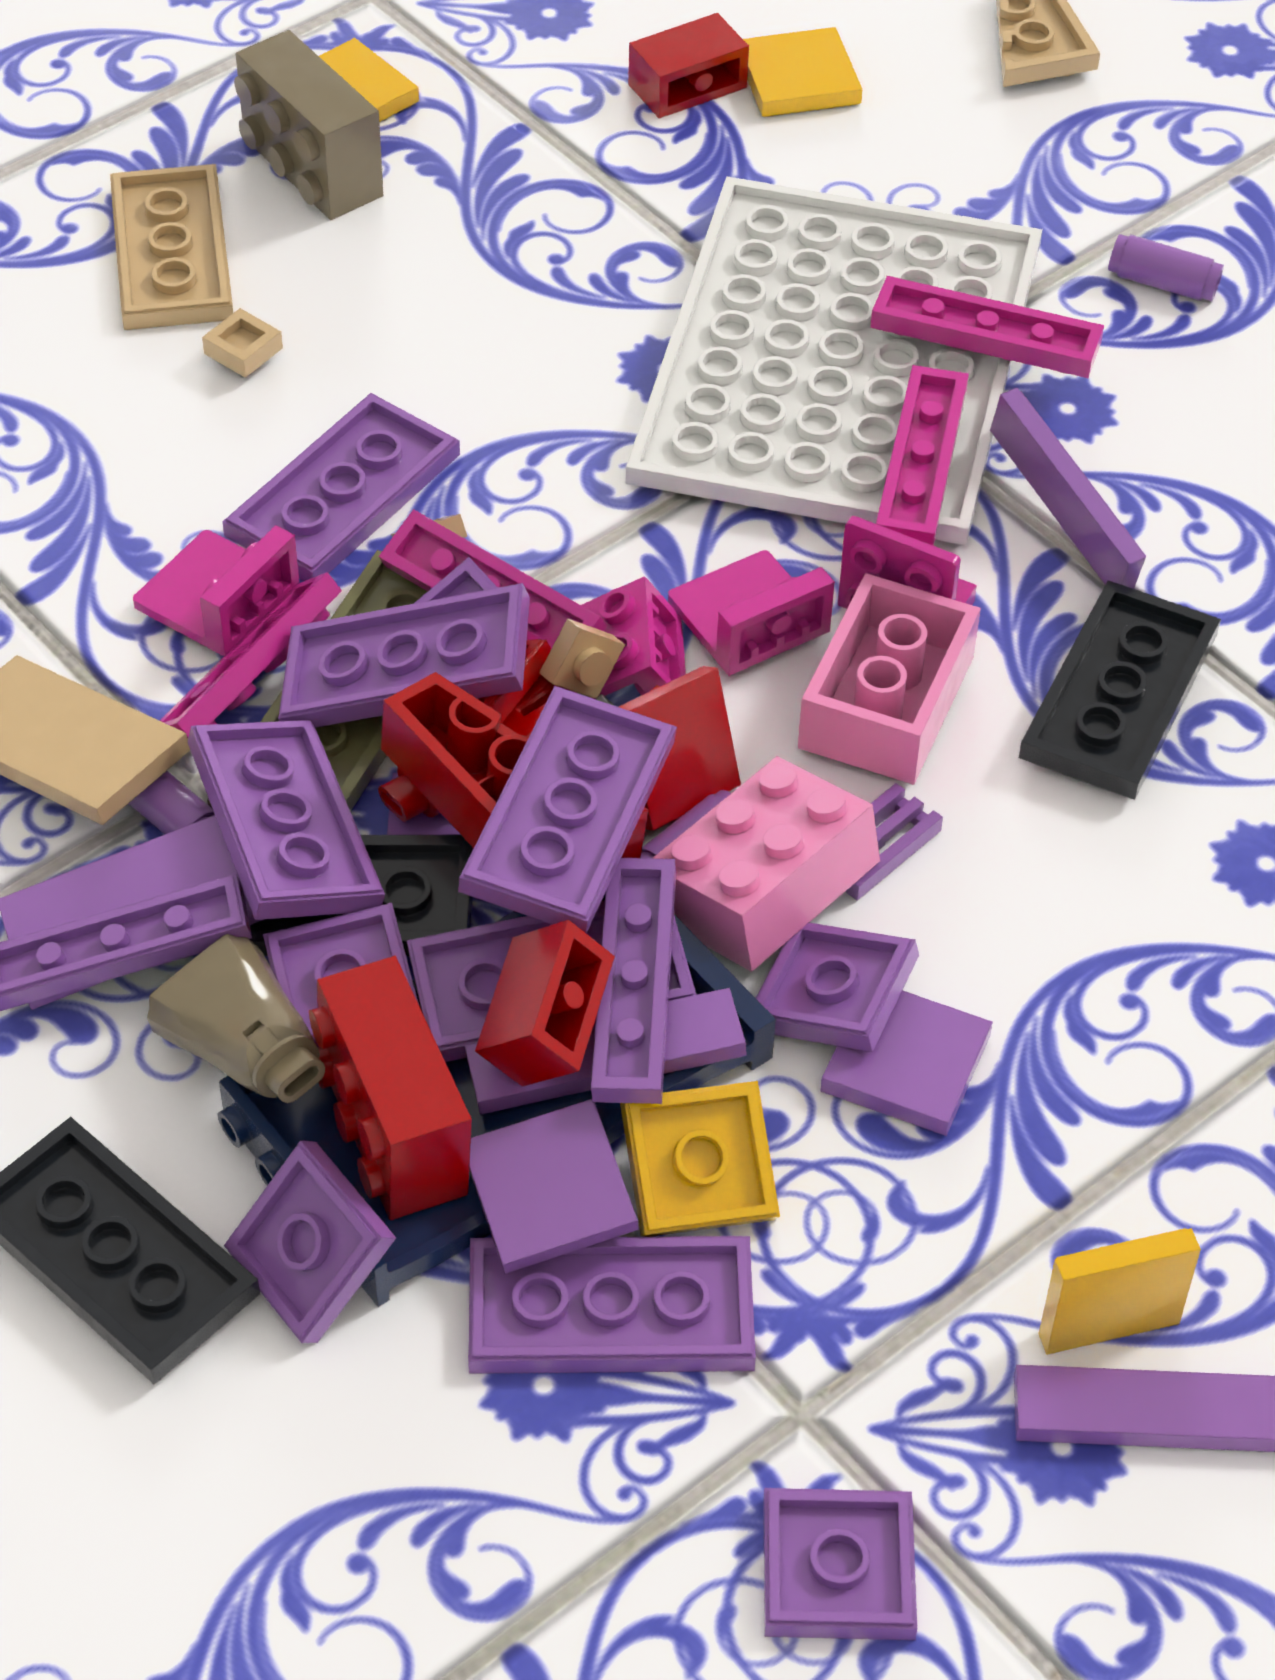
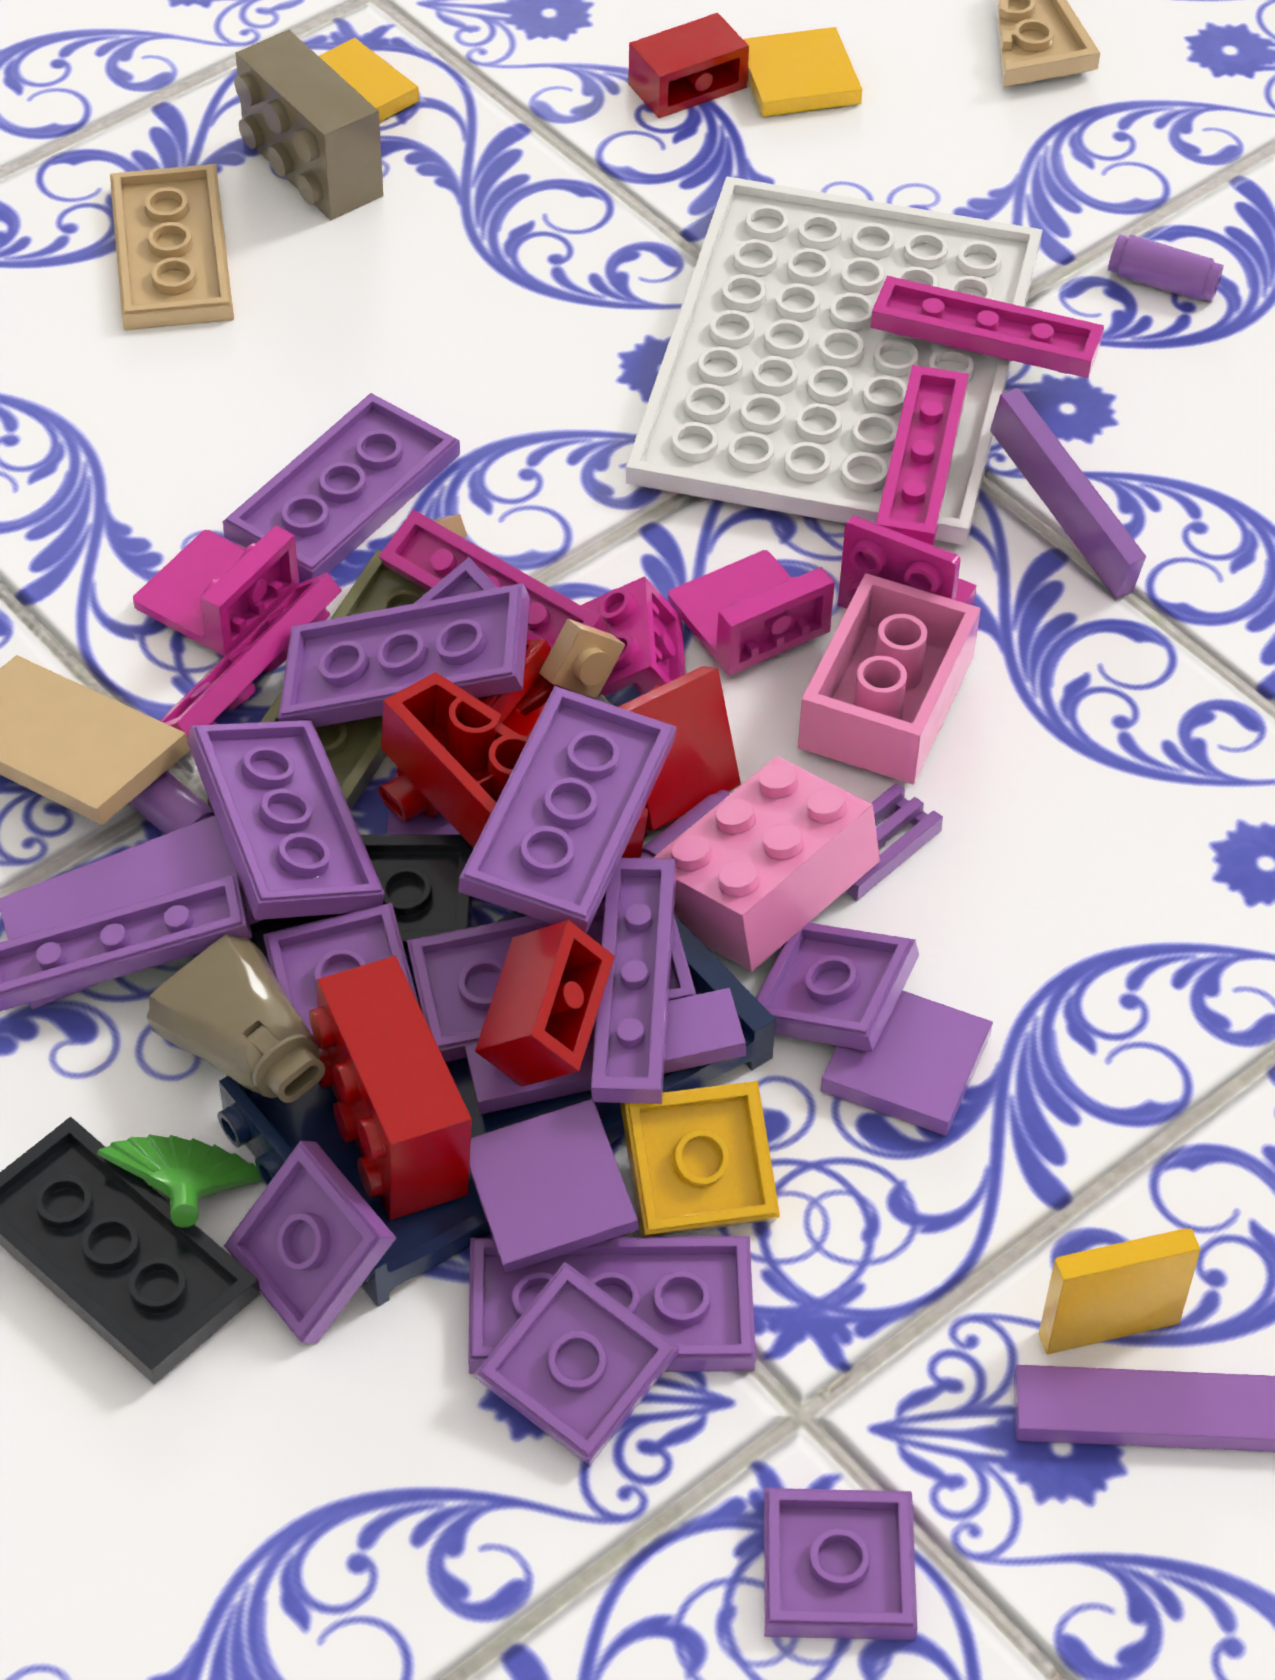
(181, 1170): none -> bright green hand
(242, 342): tan plate -> none
(577, 1363): none -> medium lavender tile
(1120, 689): black plate -> none

